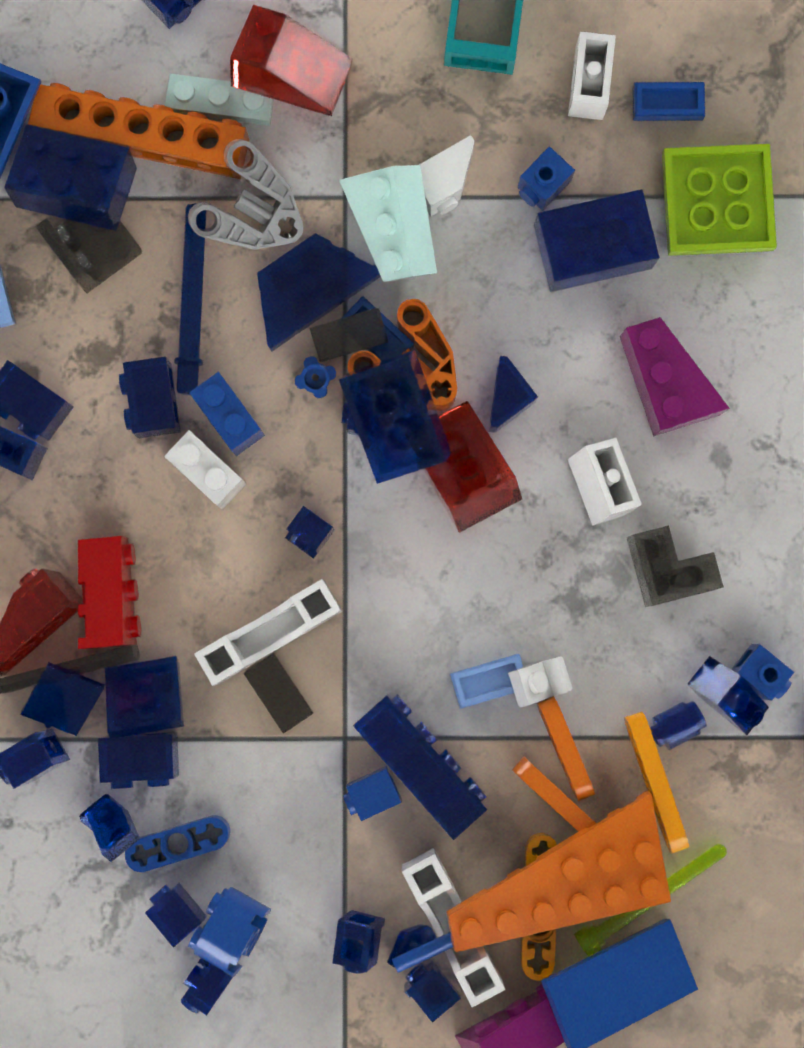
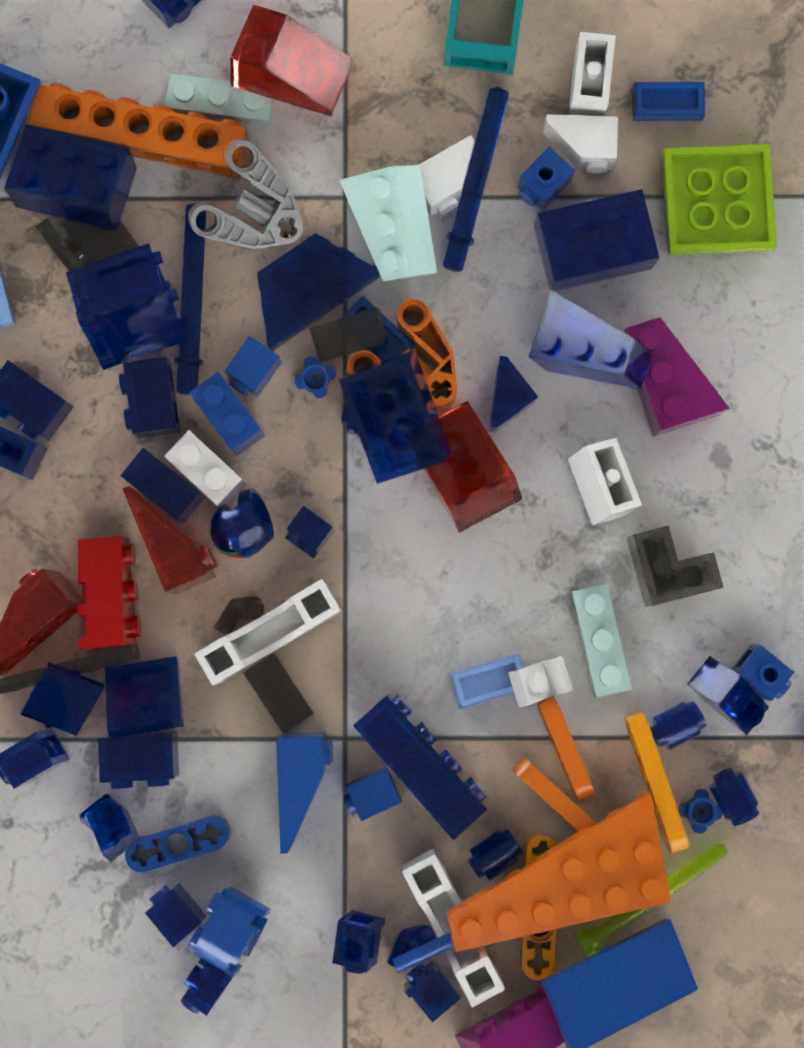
(126, 306): none -> clear blue container
(162, 486): none -> clear blue brick
(175, 553): none -> clear red slope
(239, 609): none -> clear smoke arm
(244, 529): none -> clear blue helmet
(252, 367): none -> blue brick
(300, 769): none -> blue slope
(475, 181): none -> clear blue axle
(494, 854): none -> clear blue brick
(584, 140): none -> white slope
(586, 347): none -> clear blue wedge
(601, 640): none -> light aqua plate
(710, 815): none -> blue plate
(734, 796): none -> clear blue brick

